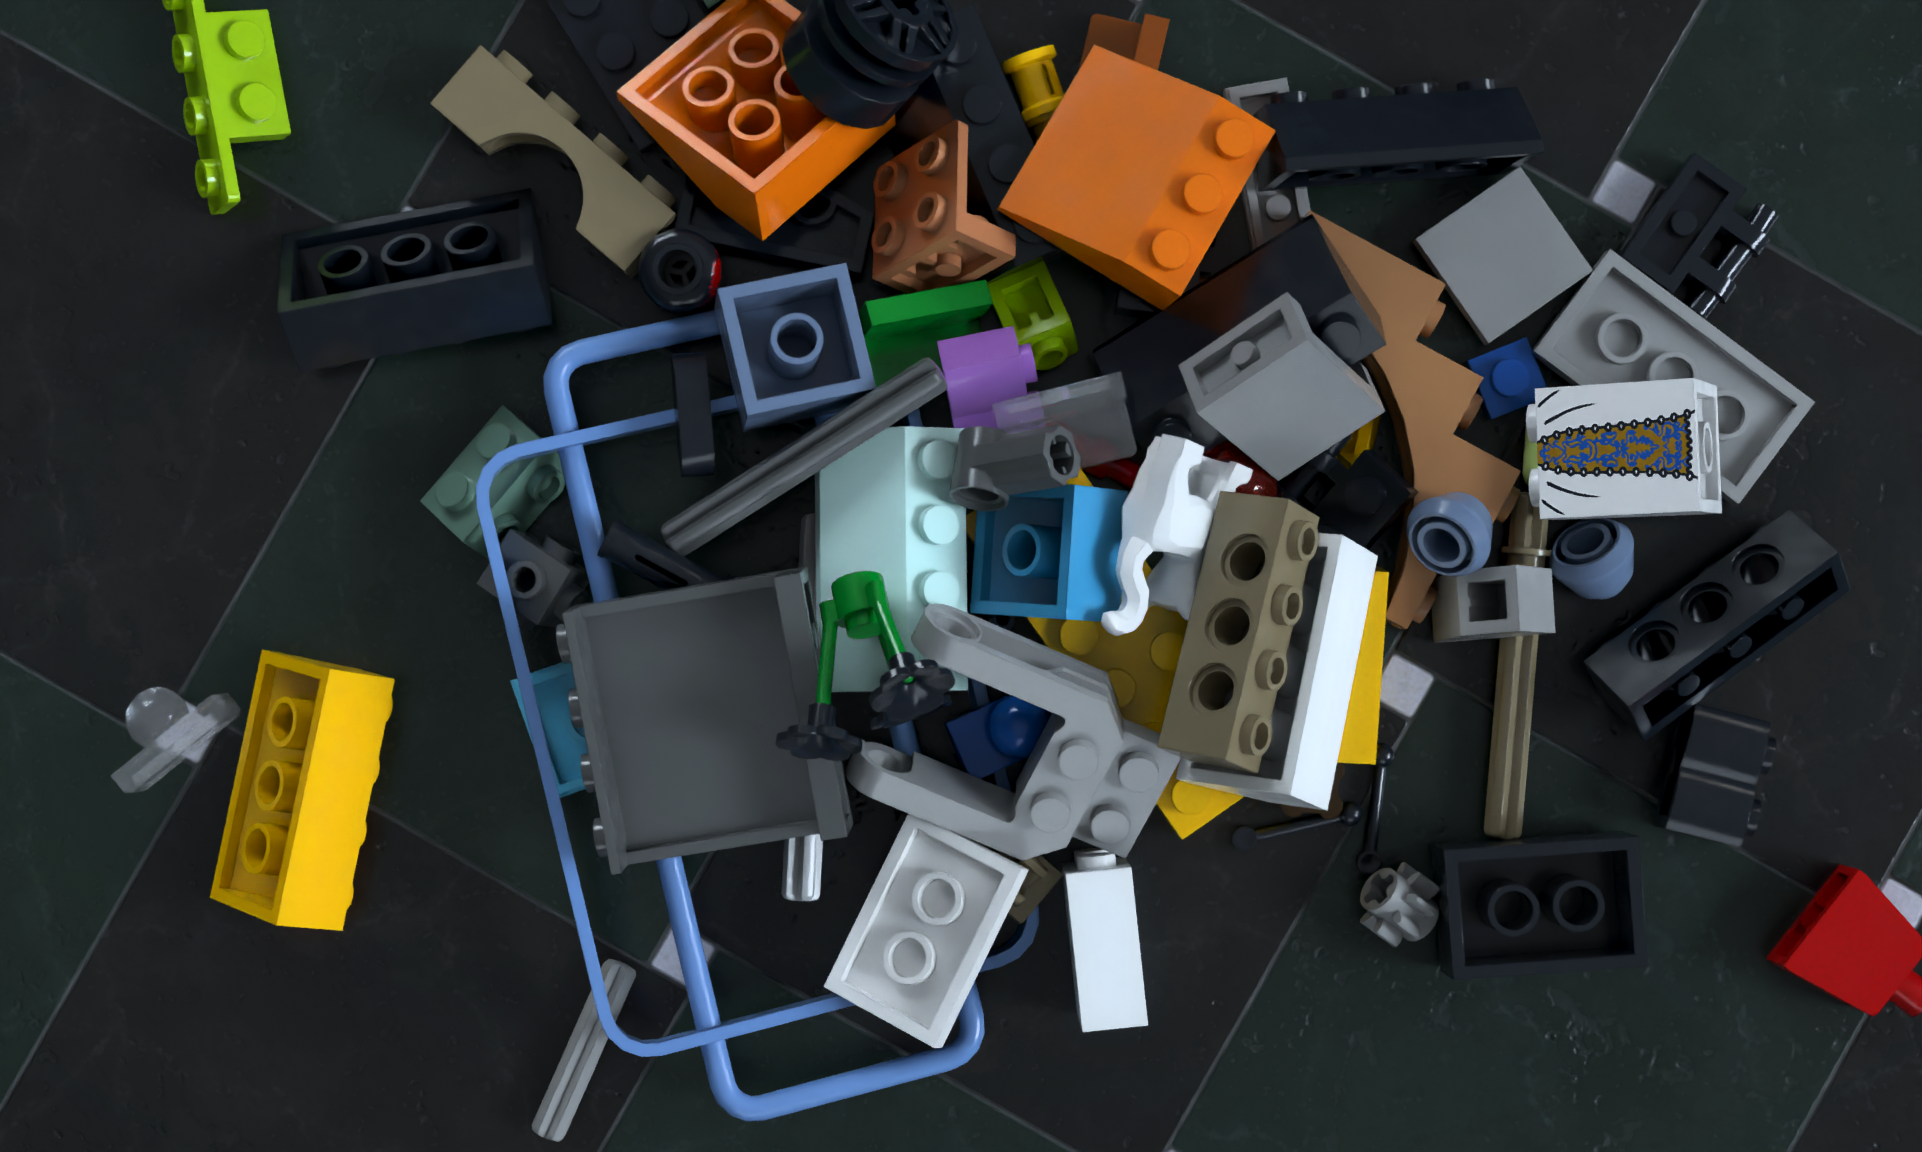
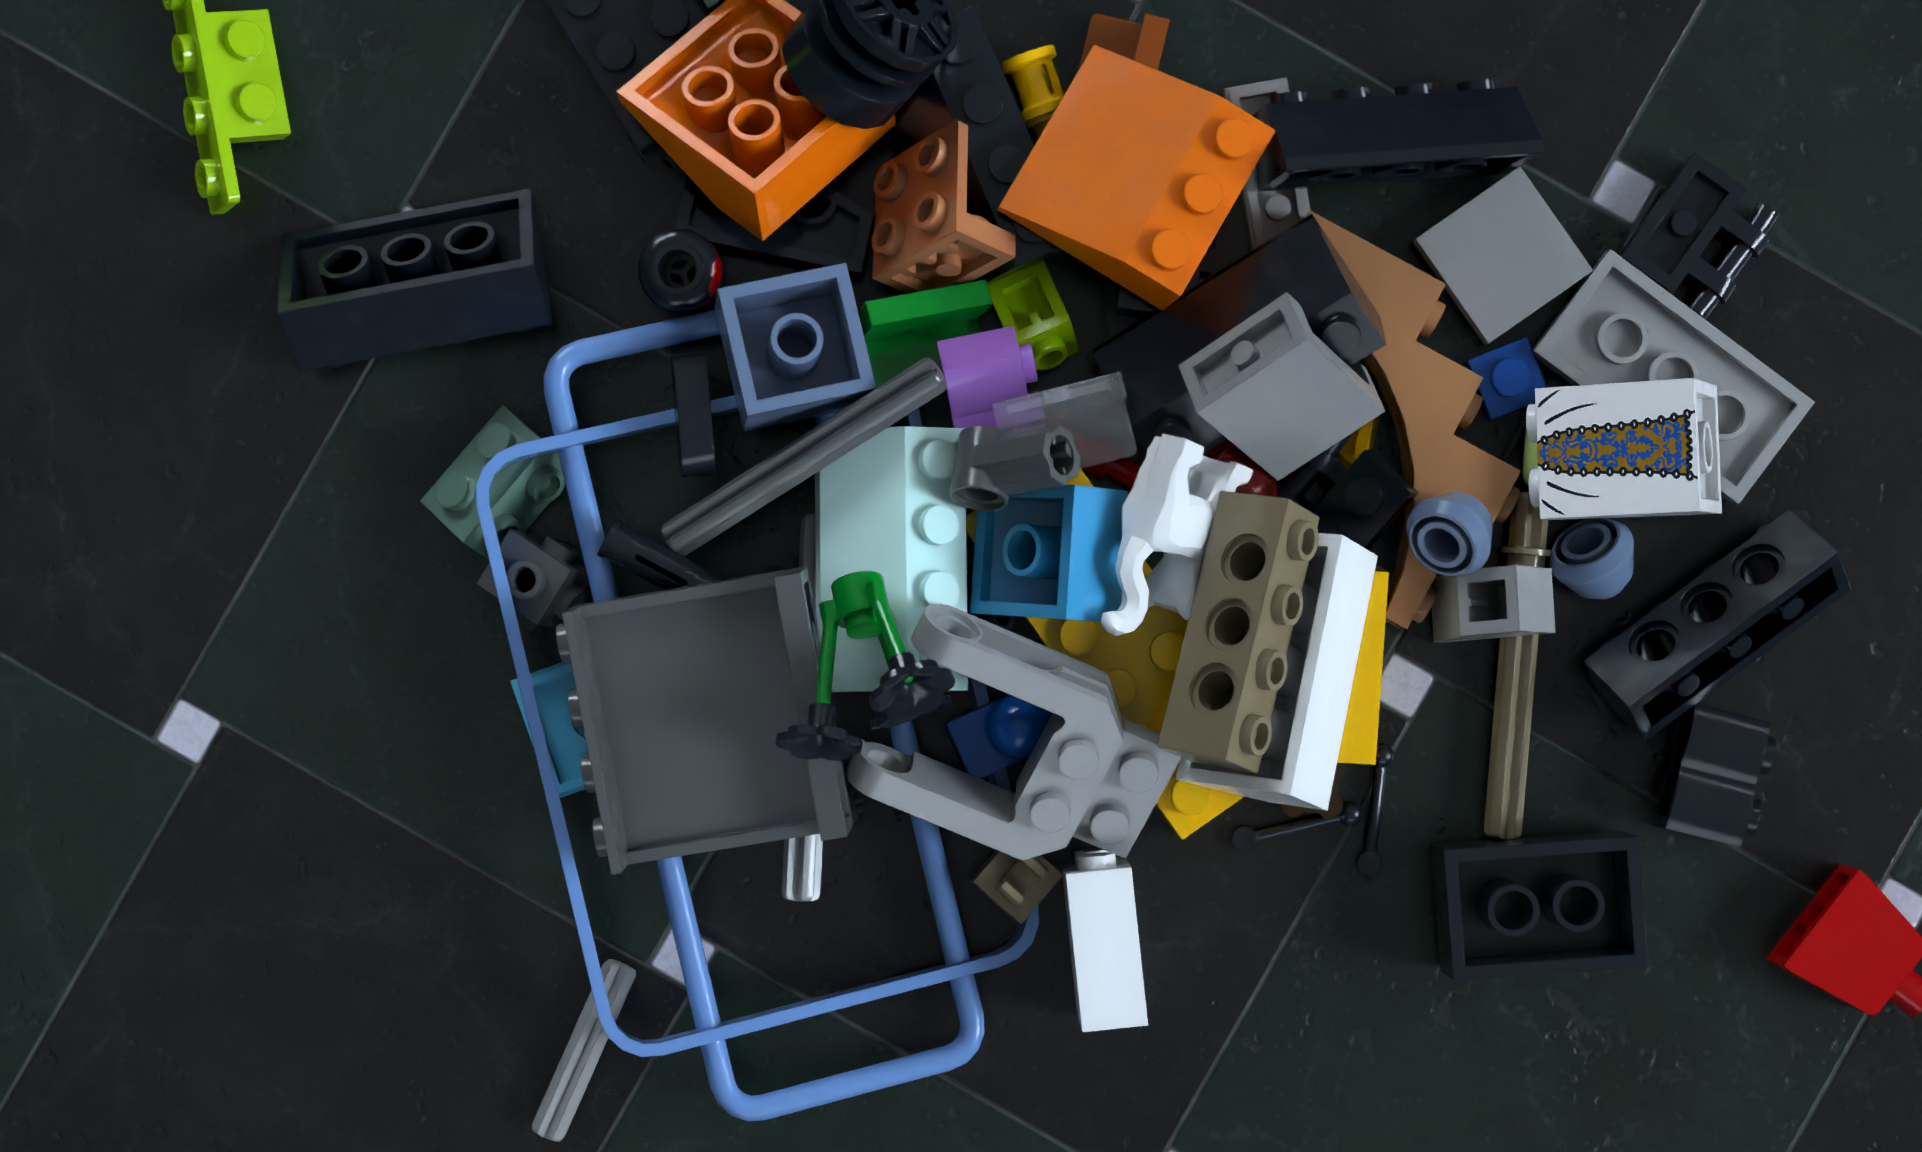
(169, 733): clear tile -> none
(302, 791): yellow slope -> none
(499, 110): dark tan arch -> none
(925, 929): white plate -> none
(1399, 904): light grey gear -> none

